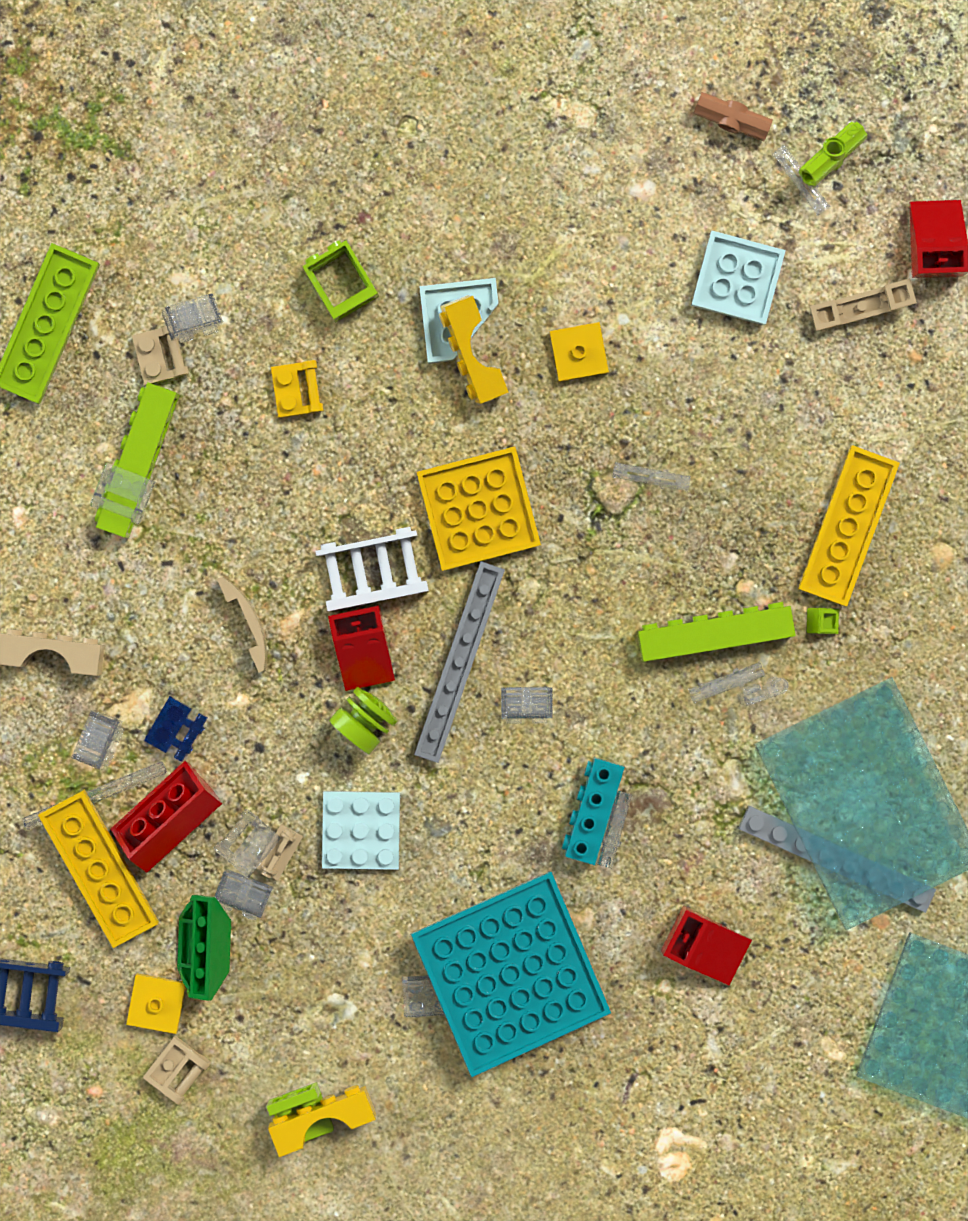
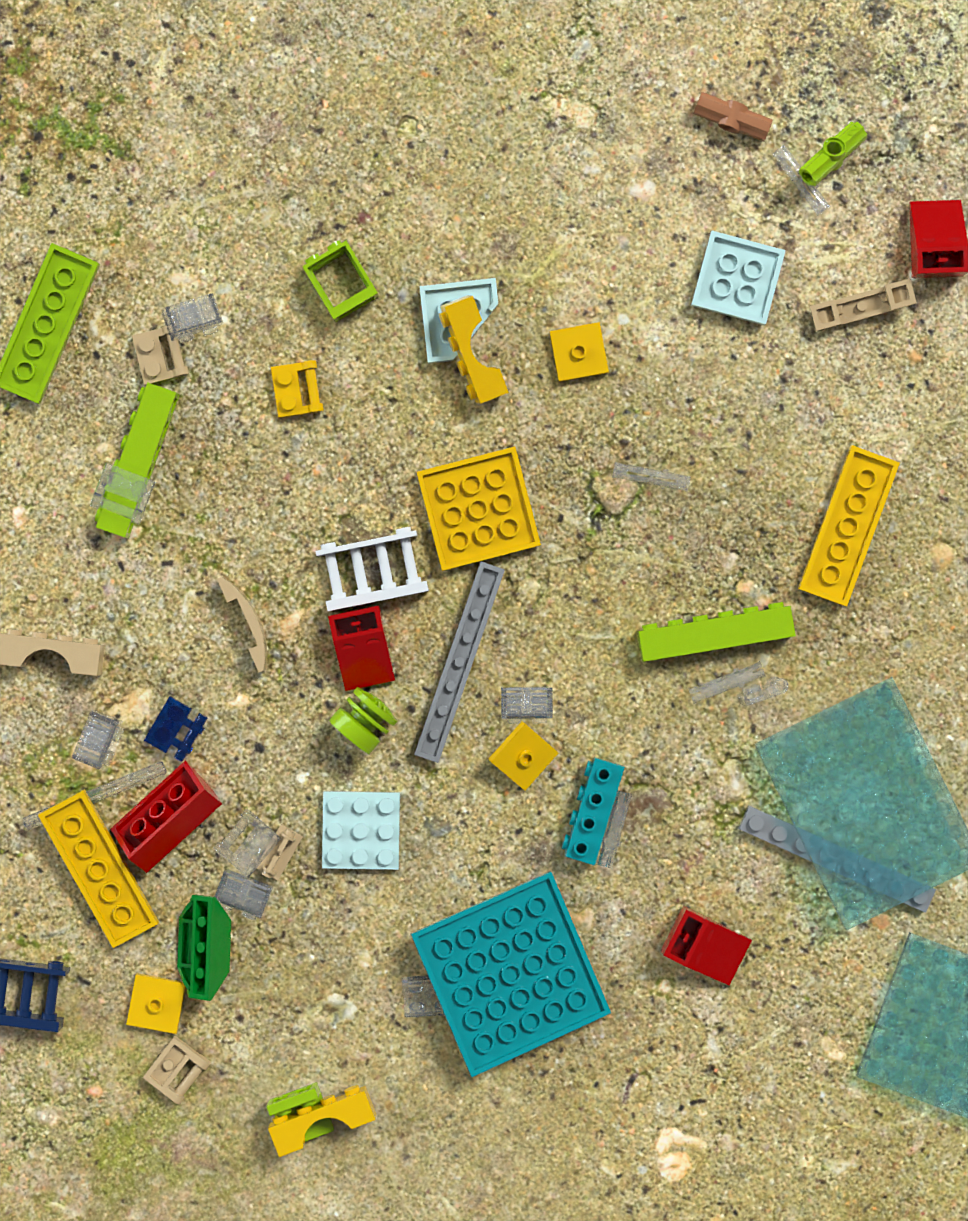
(523, 755): none -> yellow plate
(822, 620): lime slope -> none

